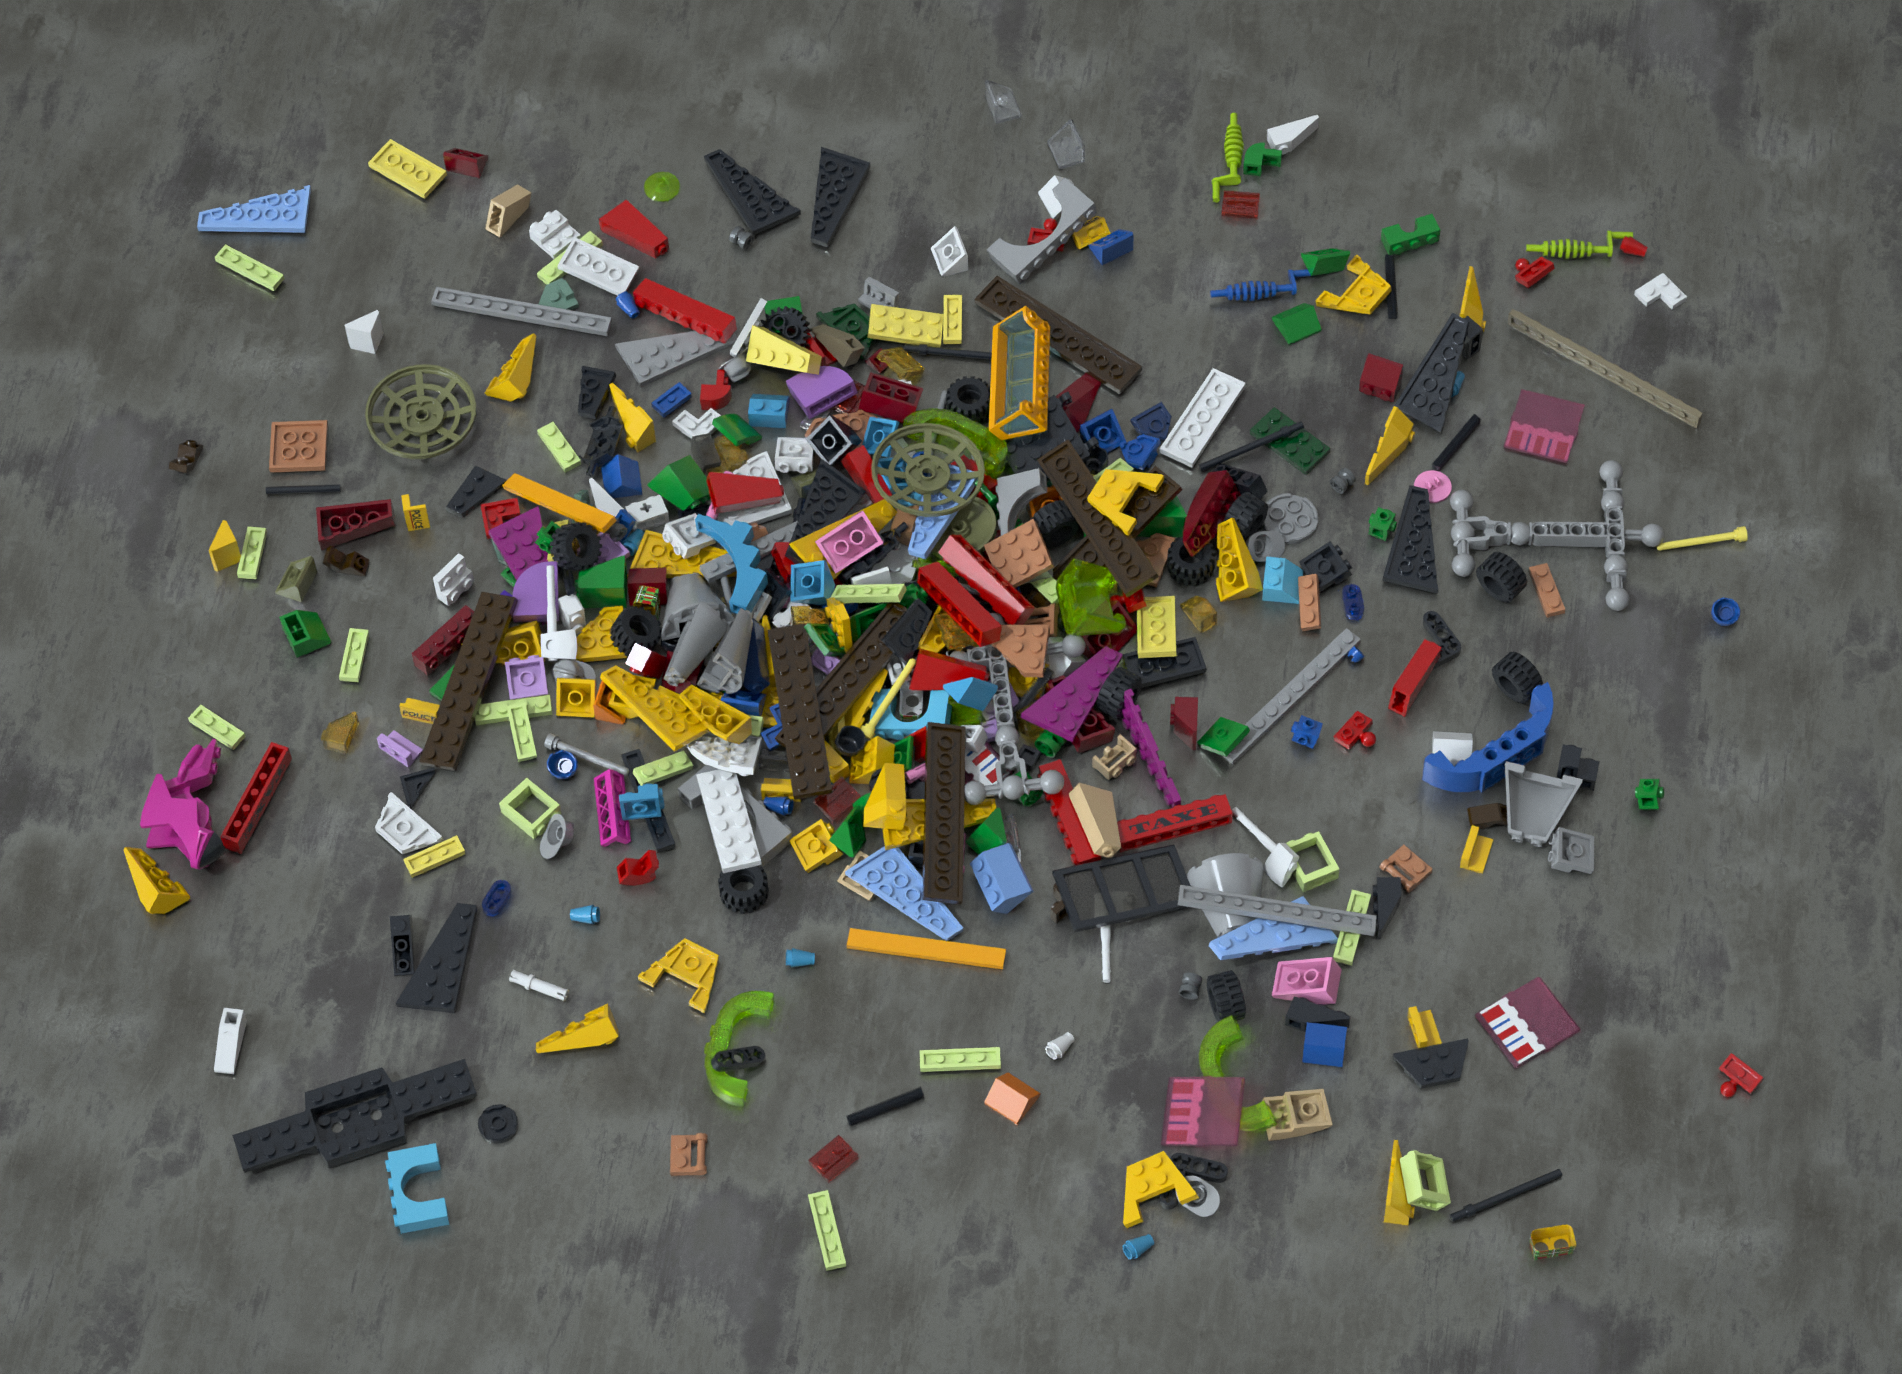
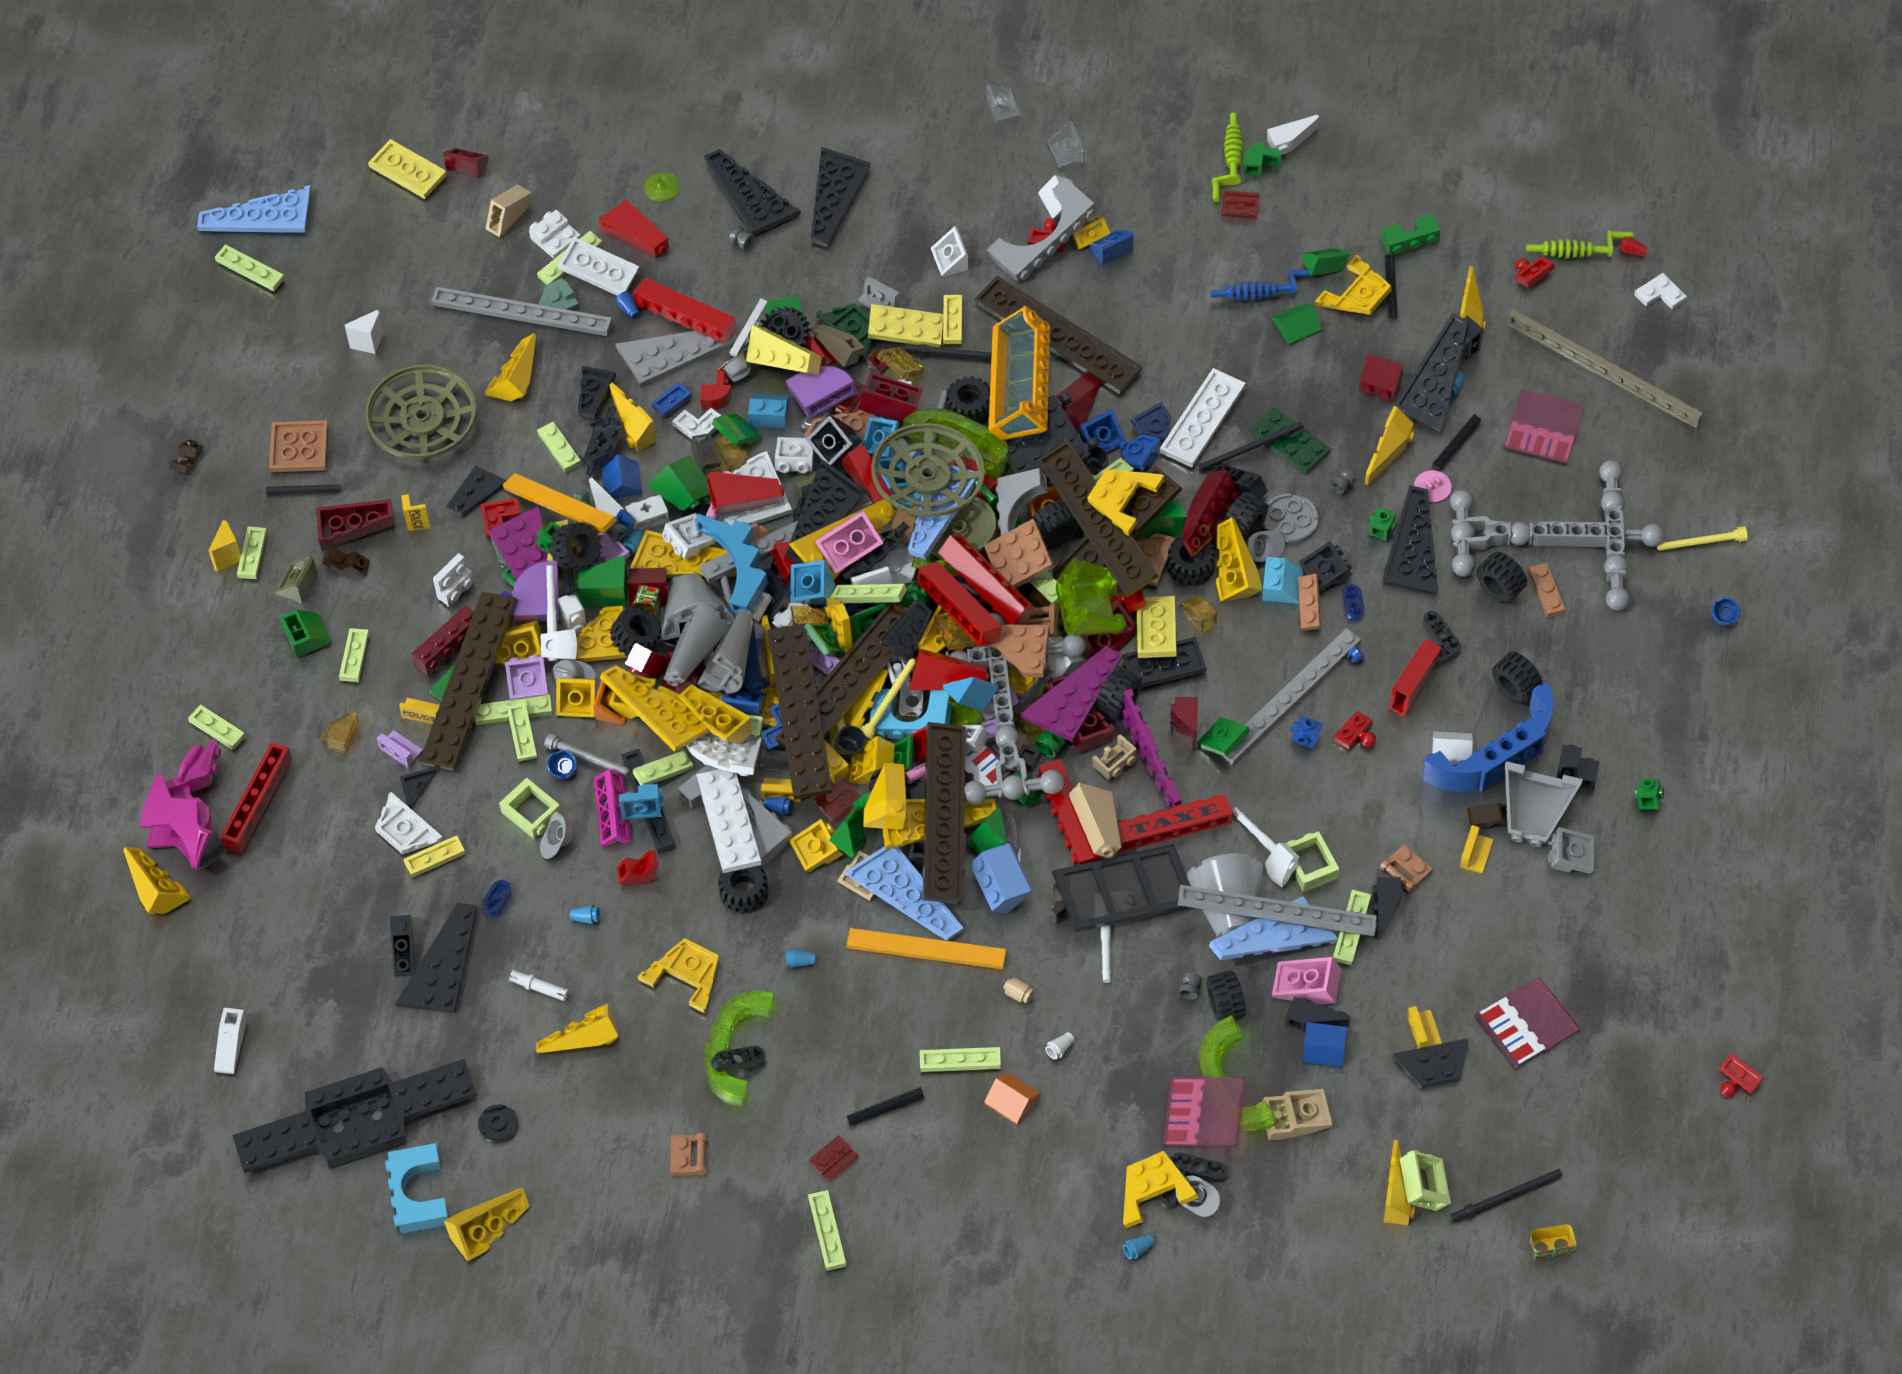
(479, 1226): none -> yellow wedge
(1018, 990): none -> tan brick

